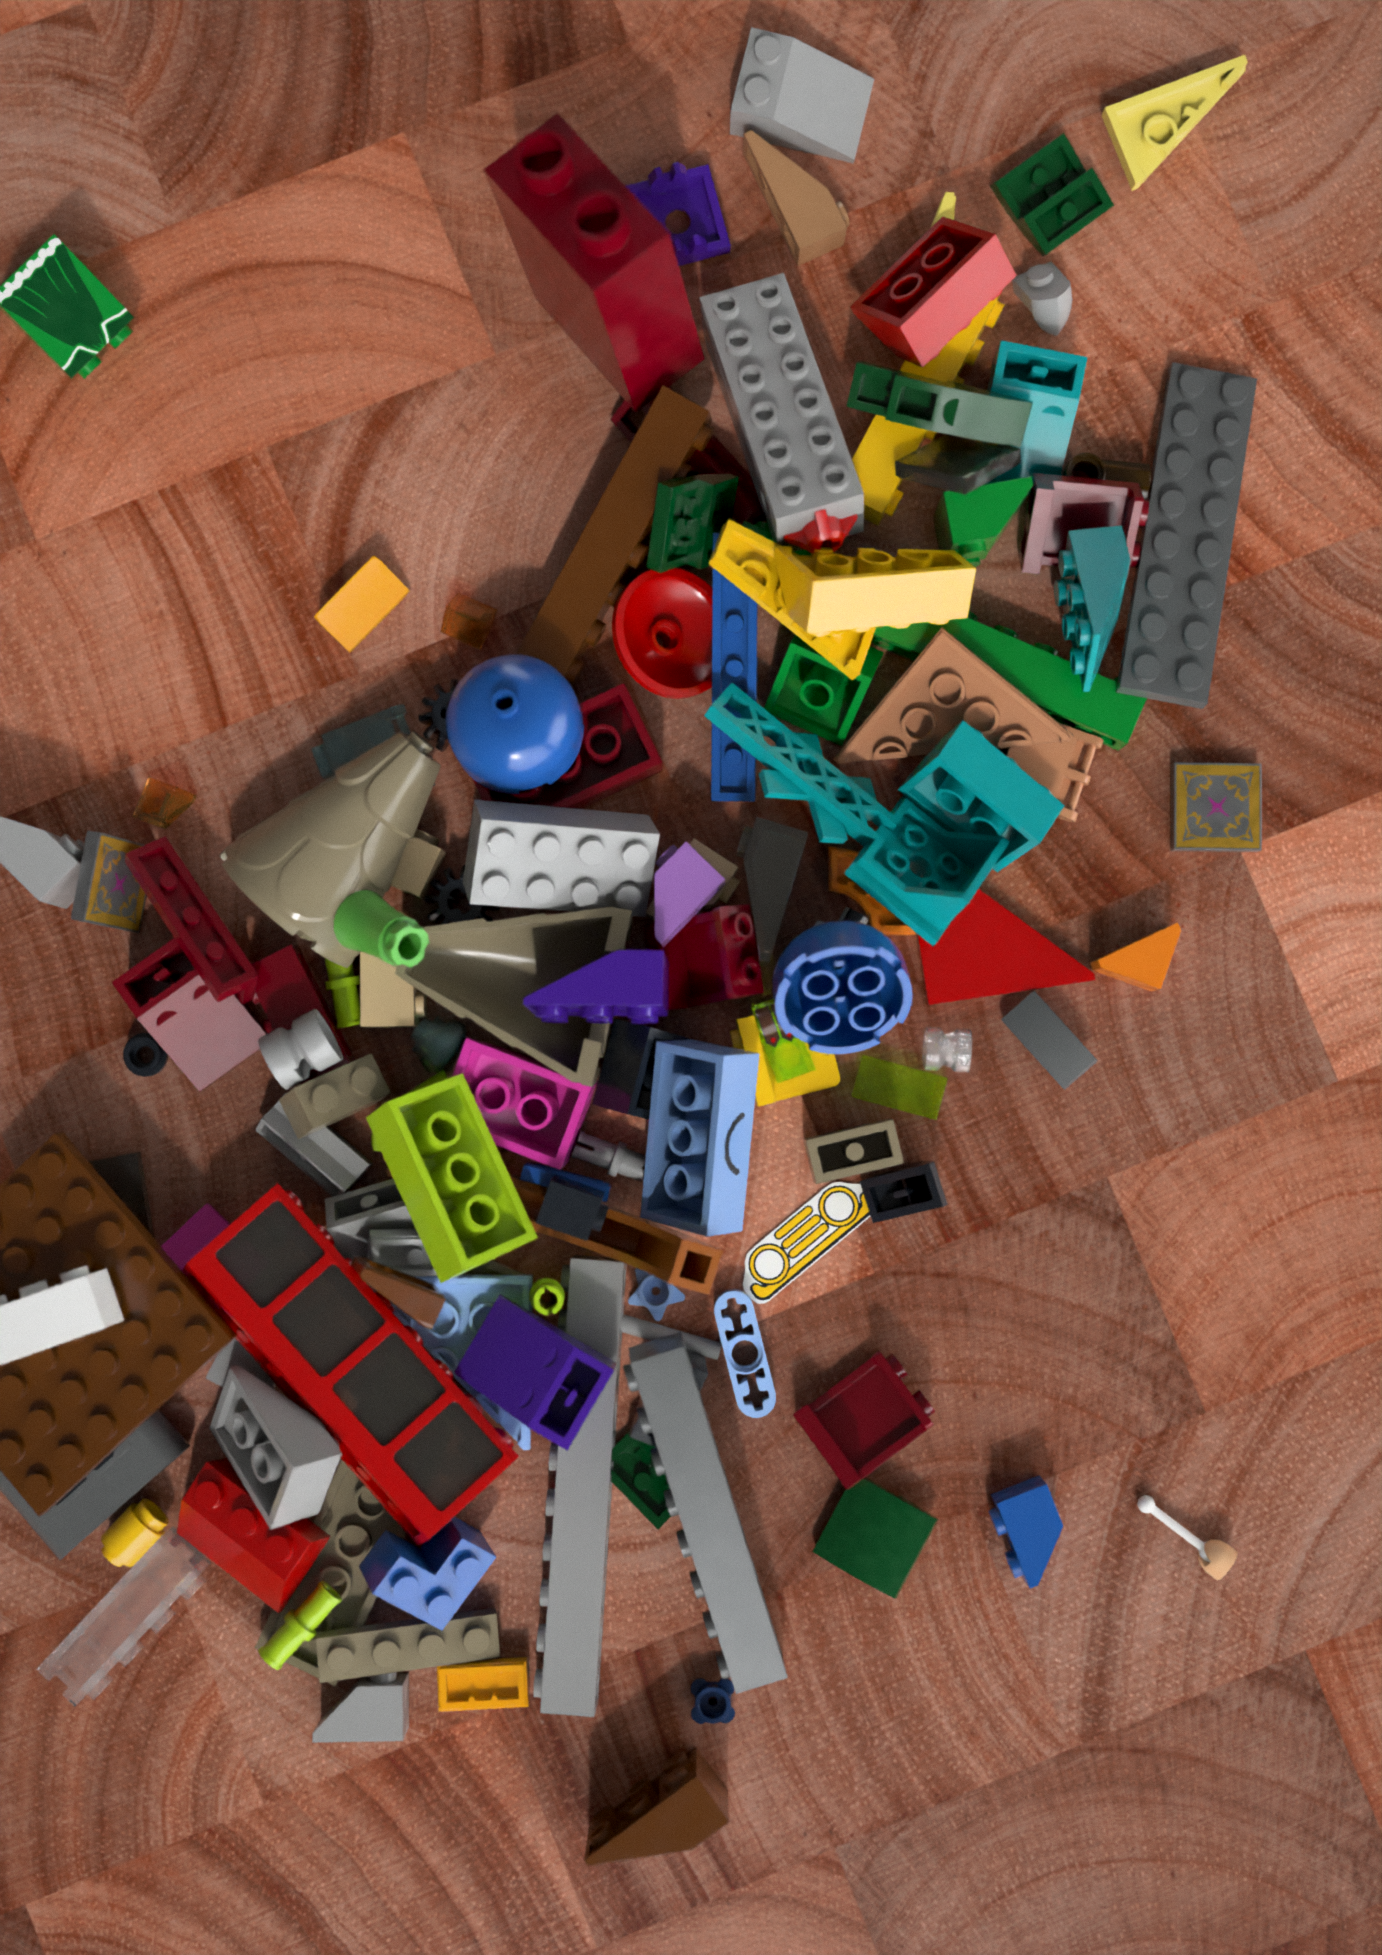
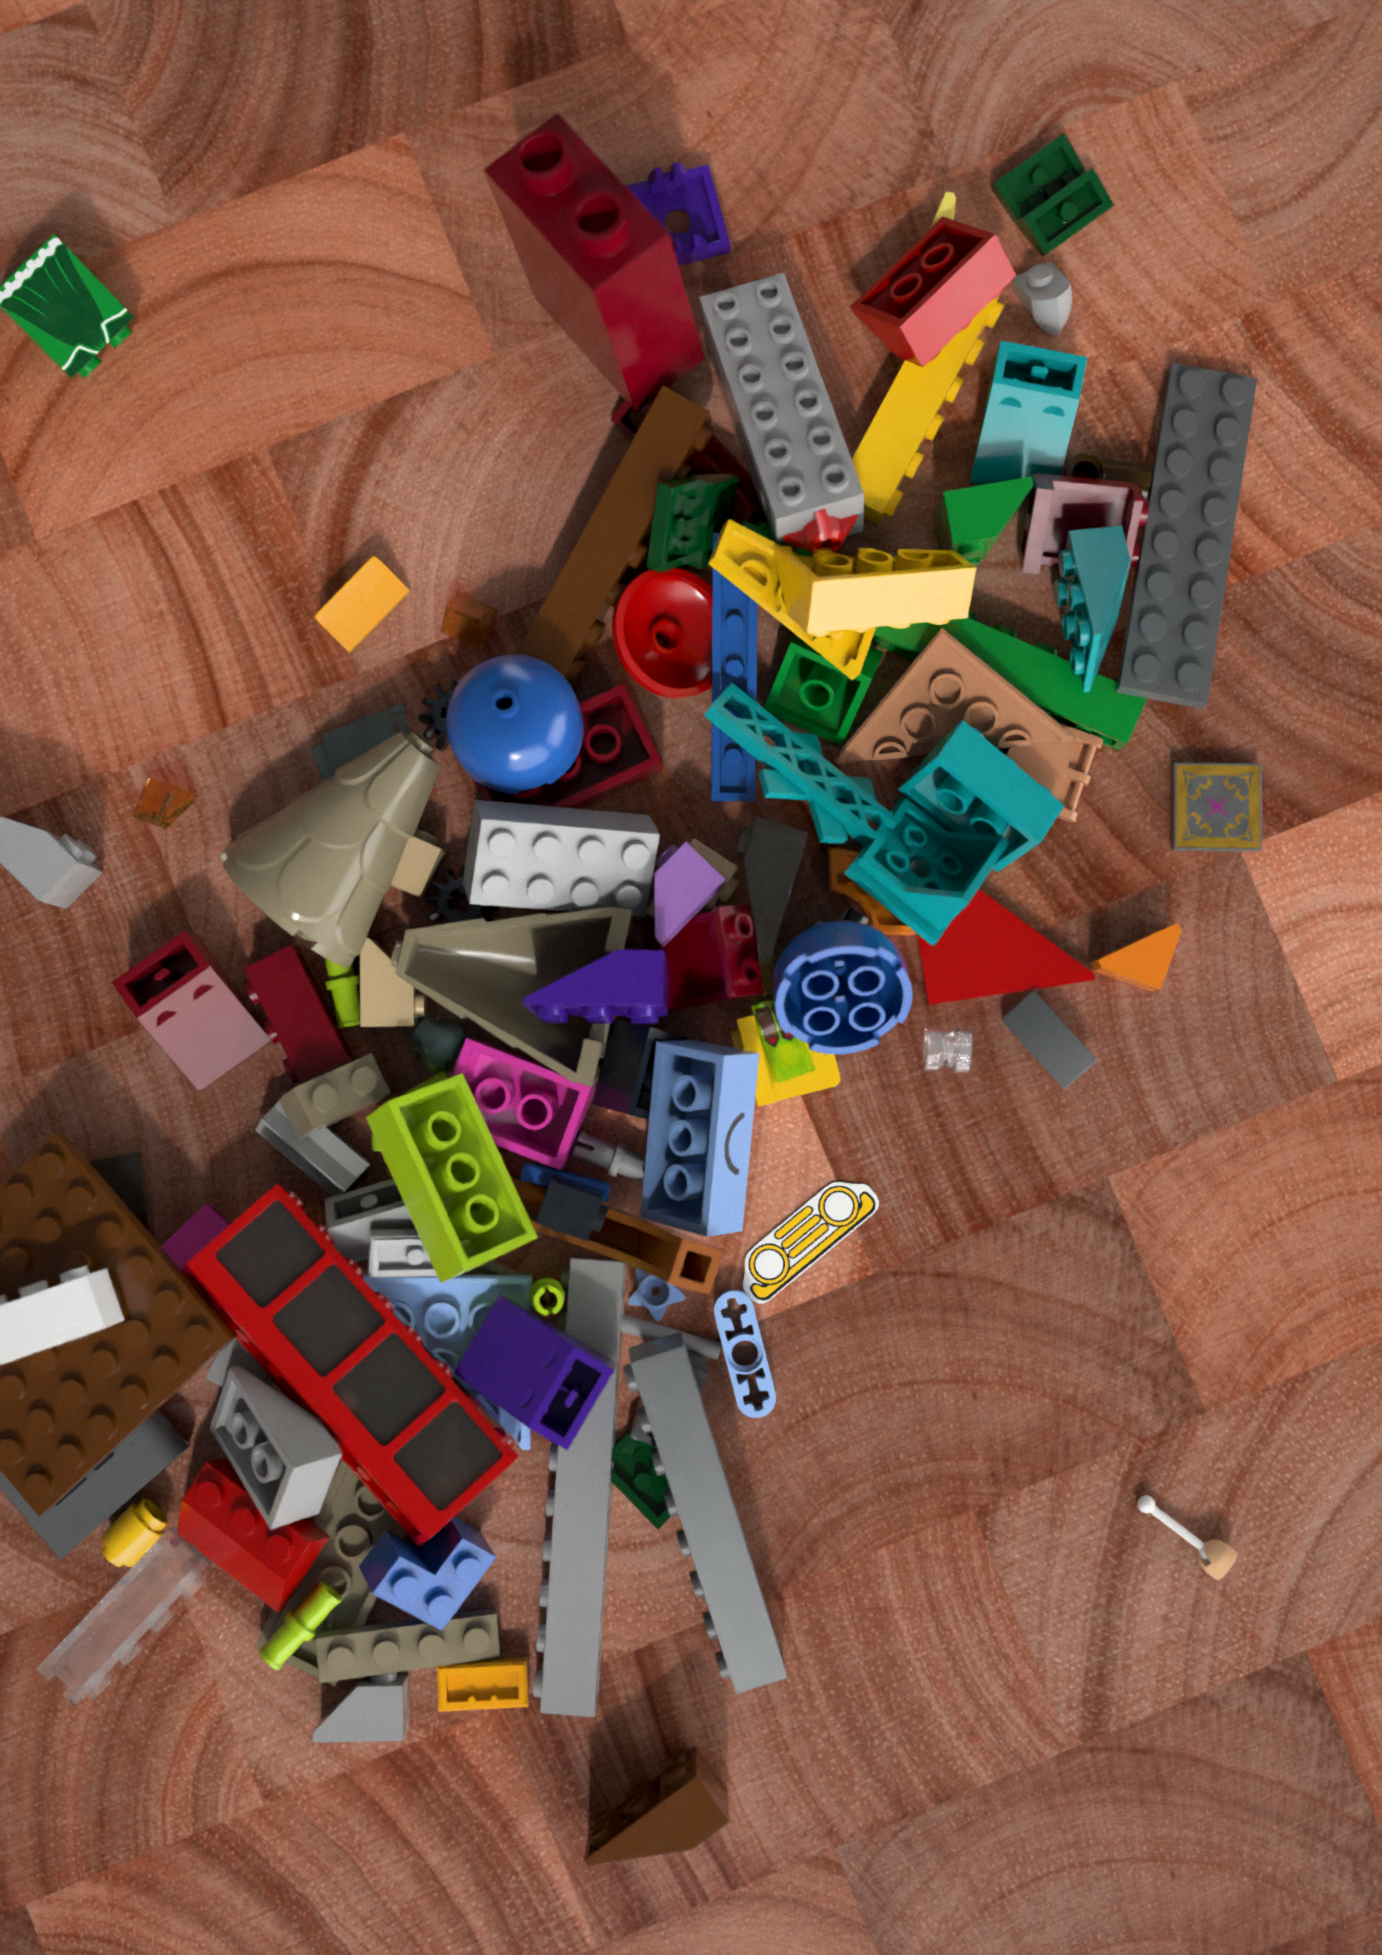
(106, 887): flat silver tile -> none
(133, 1059): black plate -> none
(193, 921): dark red fence -> none
(298, 1050): light grey wheel -> none
(376, 928): bright green plant -> none
(412, 1295): reddish brown slope -> none
(712, 1713): dark blue plate -> none
(798, 202): medium nougat slope -> none
(799, 97): light grey slope -> none
(853, 1151): dark tan brick -> none
(865, 1419): dark red panel -> none
(875, 1536): dark green slope -> none
(899, 1087): clear neon green tile -> none
(903, 1191): black slope -> none
(939, 405): dark green slope -> none
(957, 463): clear smoke tile -> none
(1030, 1524): blue slope -> none
(1156, 121): light yellow wing -> none

